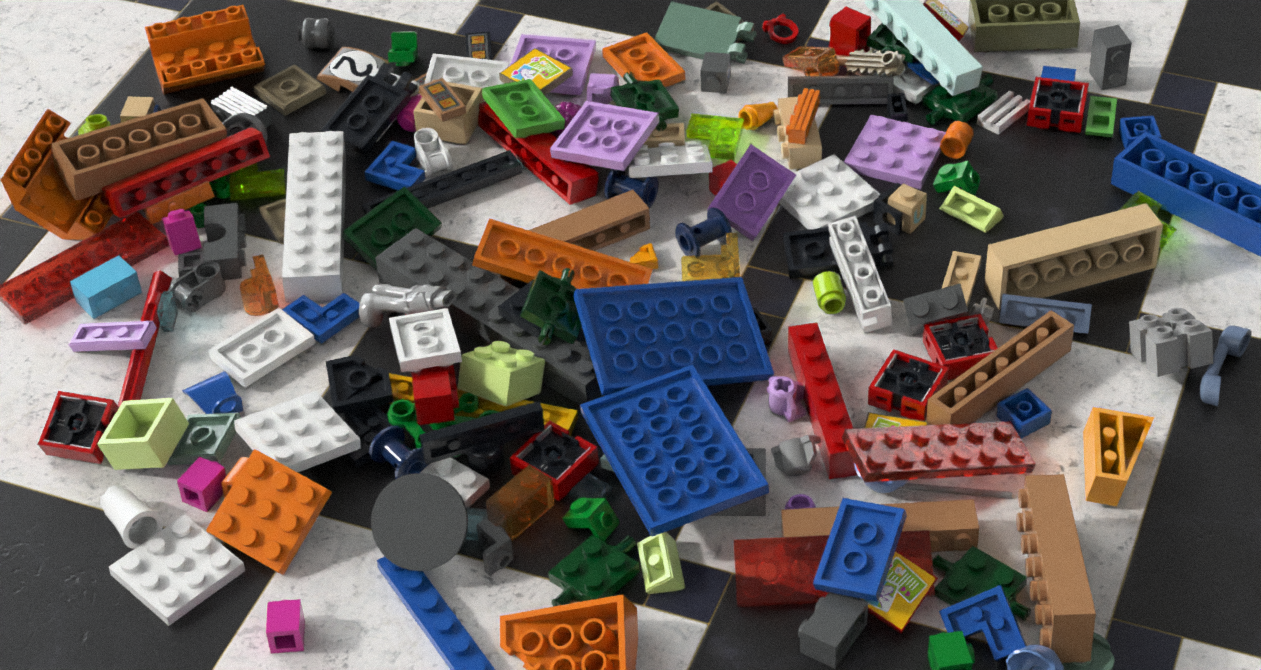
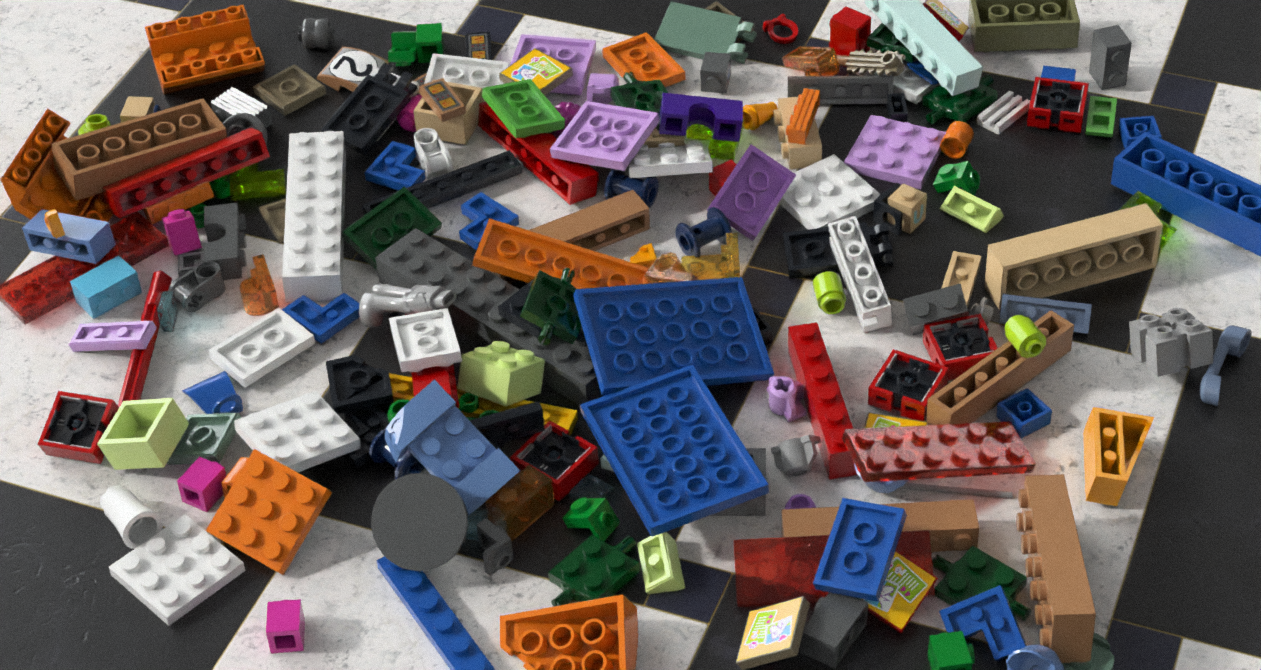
(53, 223): none -> light orange tile
(83, 238): none -> medium blue brick
(429, 41): none -> green brick
(449, 446): none -> medium blue piece
(479, 210): none -> blue plate
(668, 269): none -> clear orange plate
(720, 115): none -> dark purple arch
(773, 633): none -> tile
(1025, 336): none -> lime brick

